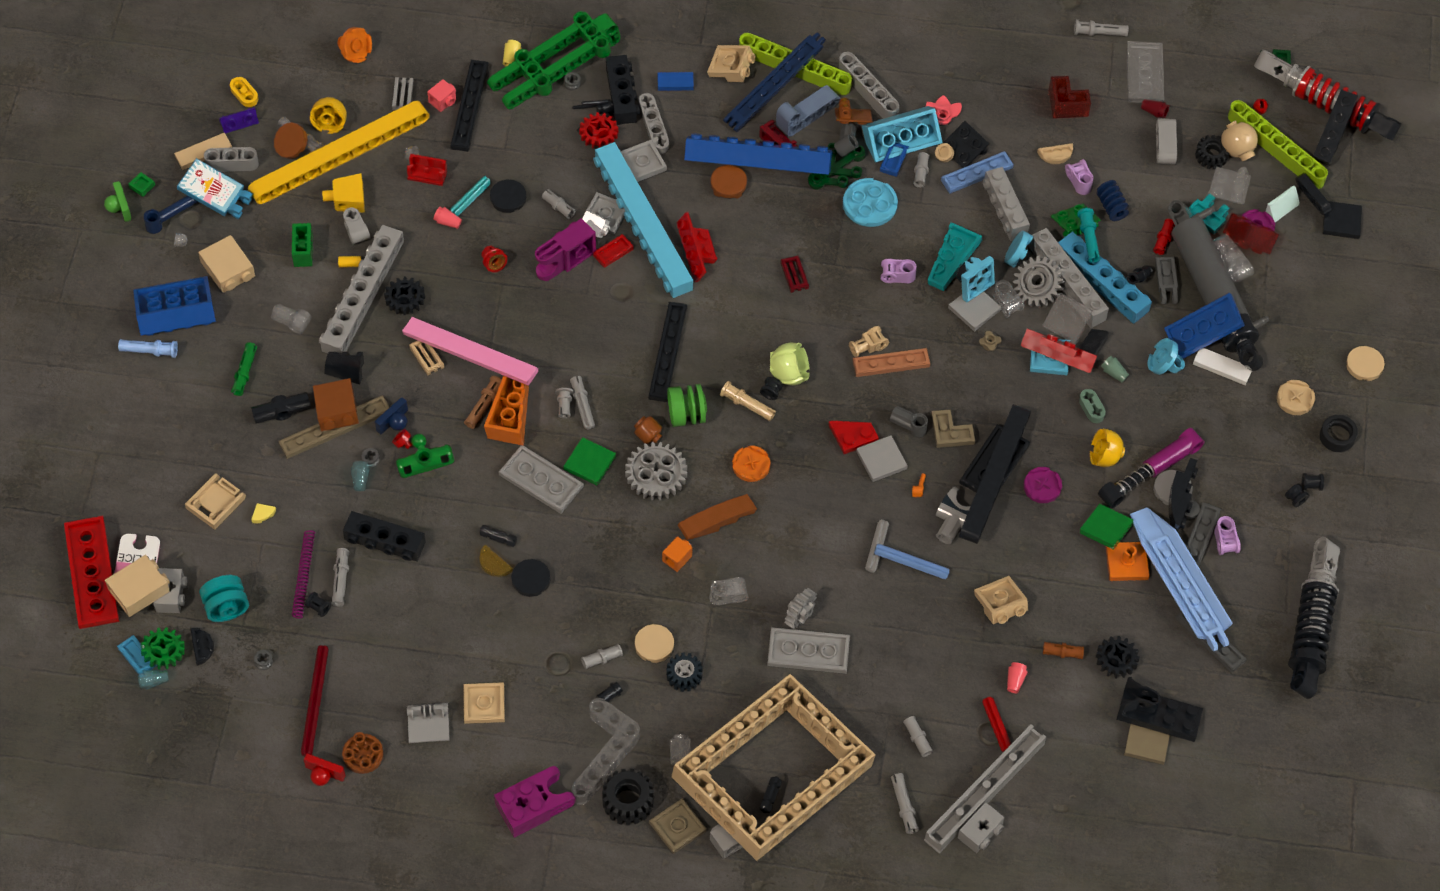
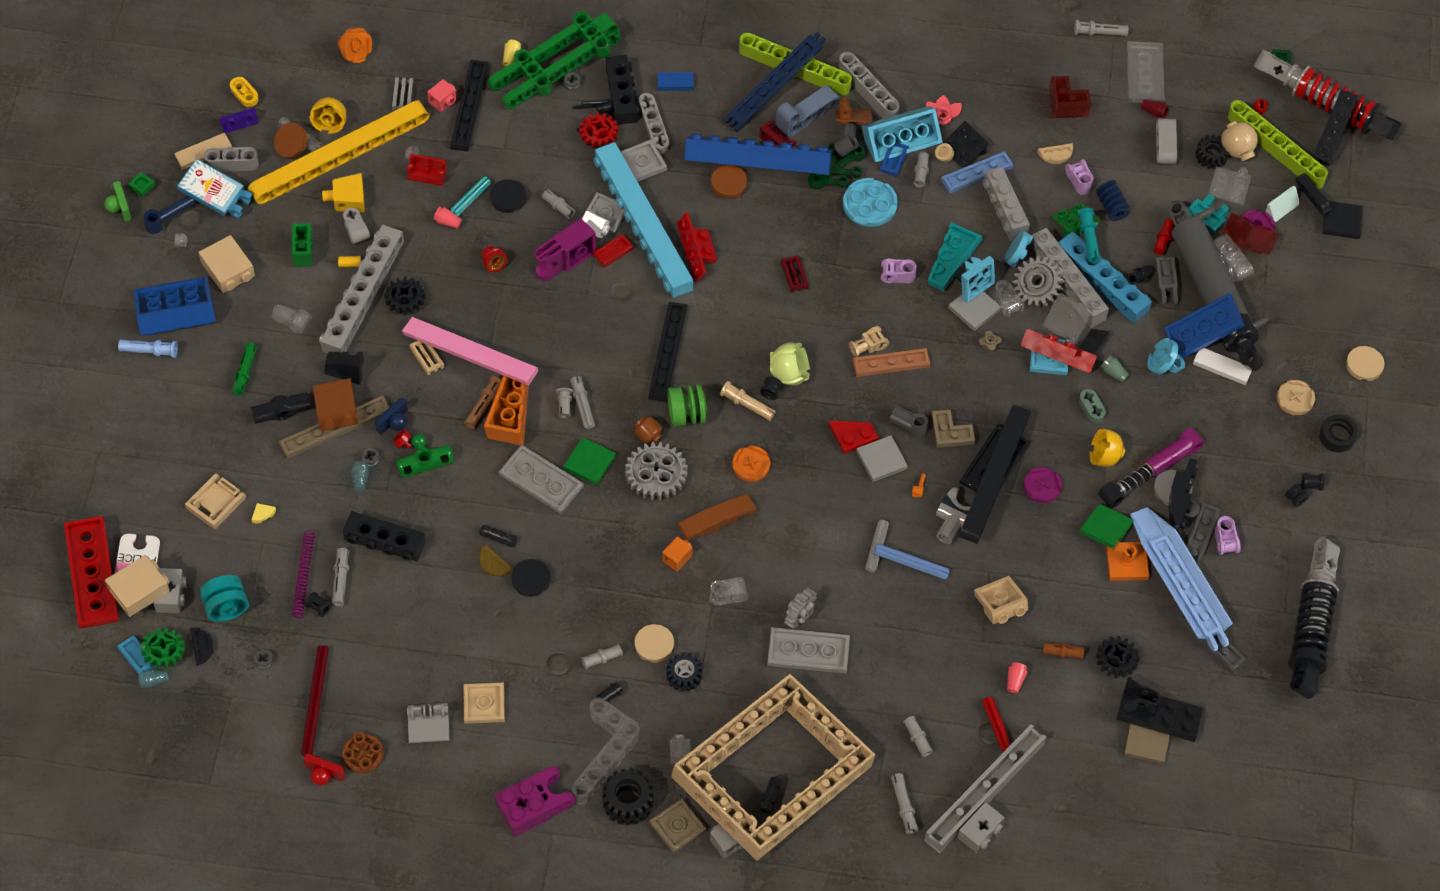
(731, 62): tan plate -> none

